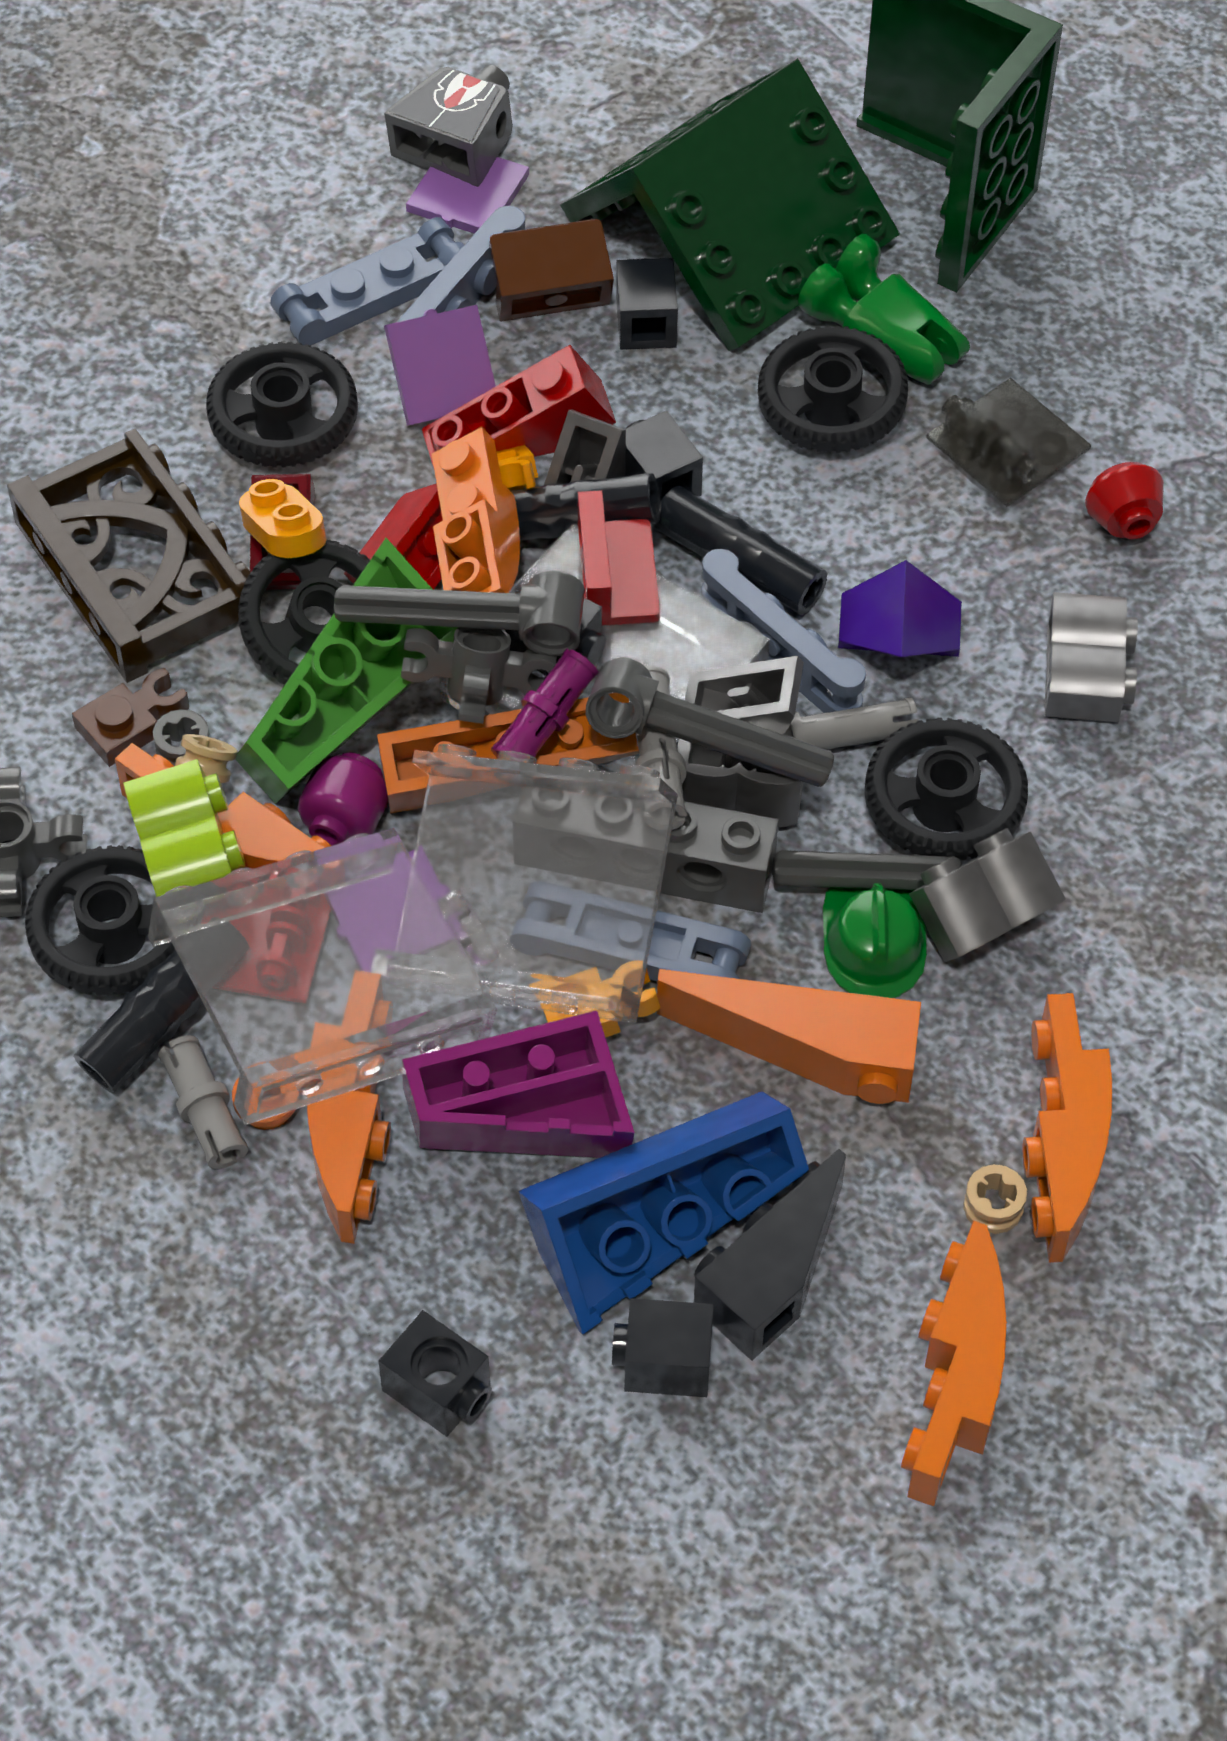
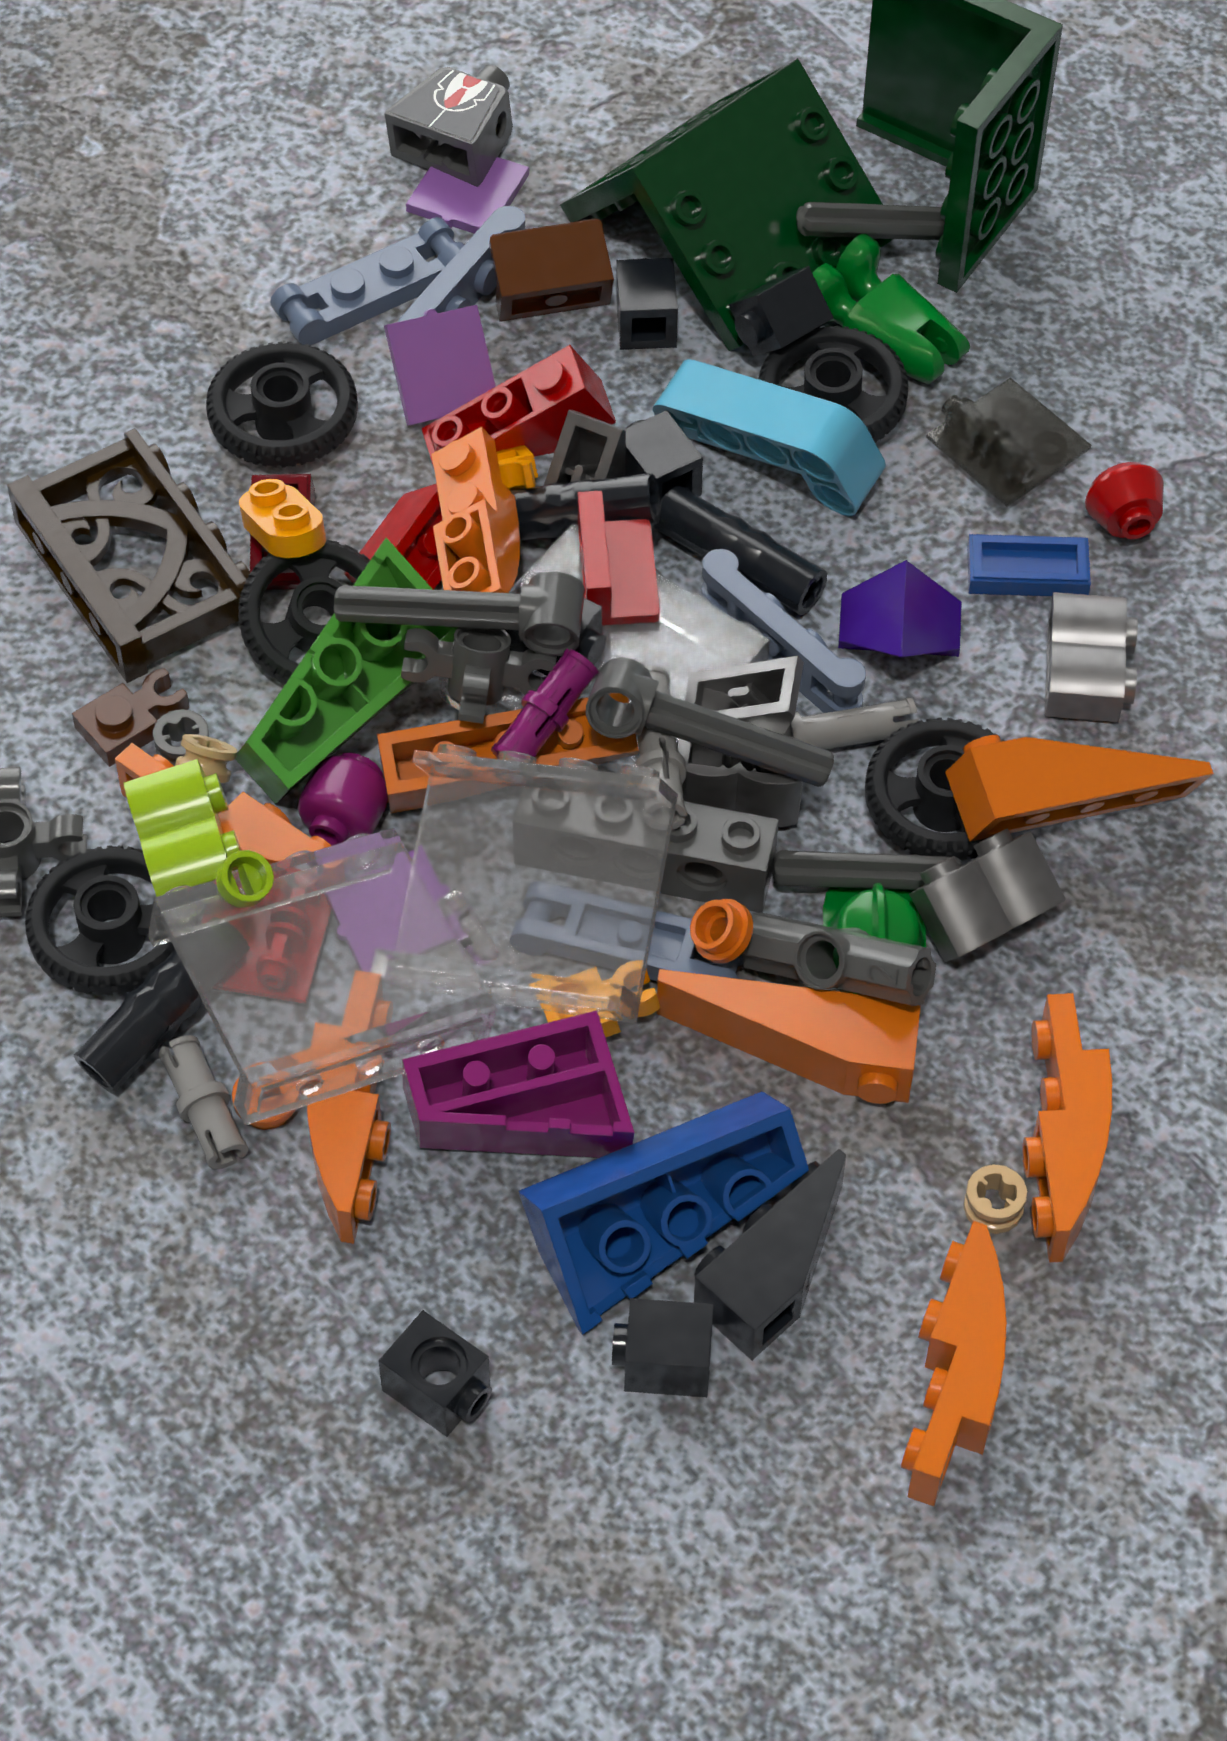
(255, 876): none -> lime hinge
(721, 930): none -> orange plate
(778, 428): none -> medium azure beam
(780, 311): none -> black brick
(866, 962): none -> dark grey piece
(871, 219): none -> dark grey axle
(1027, 565): none -> blue tile
(1052, 782): none -> orange slope

